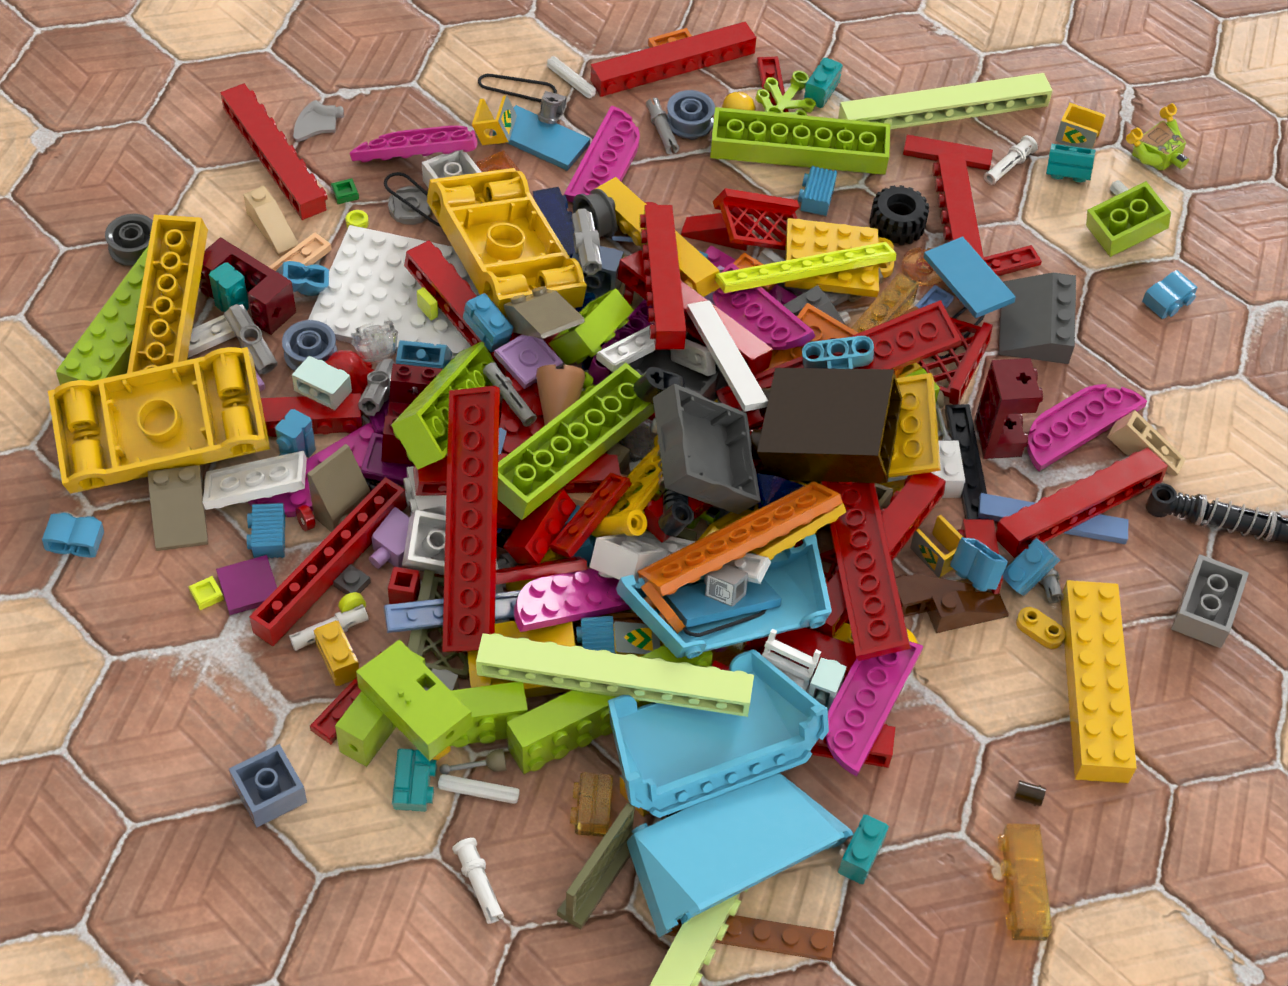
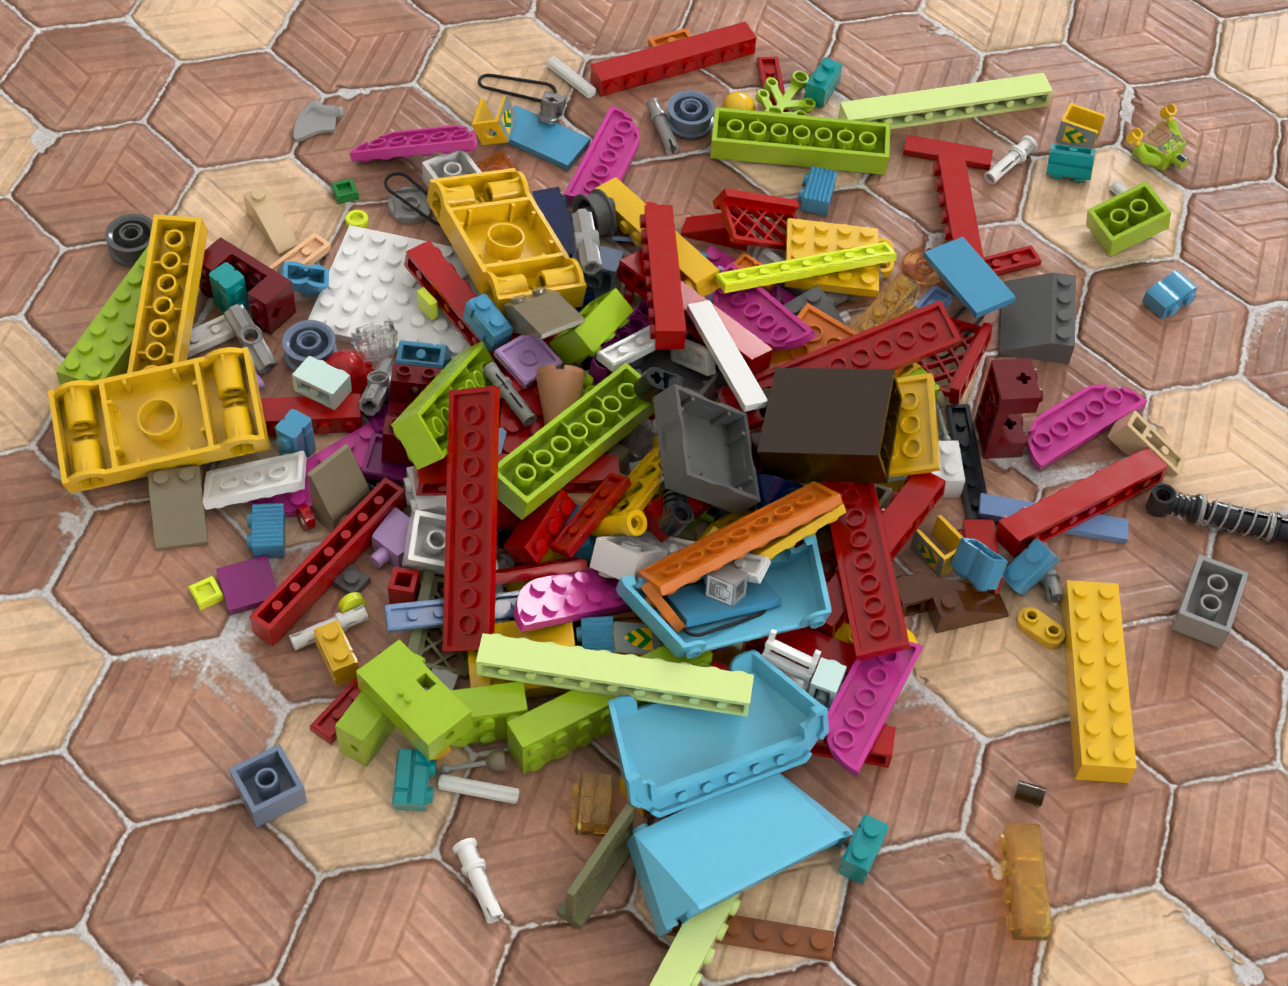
(73, 535): dark azure brick -> none
(274, 151): red brick -> none
(847, 346): medium azure piece -> none
(899, 214): black tyre -> none

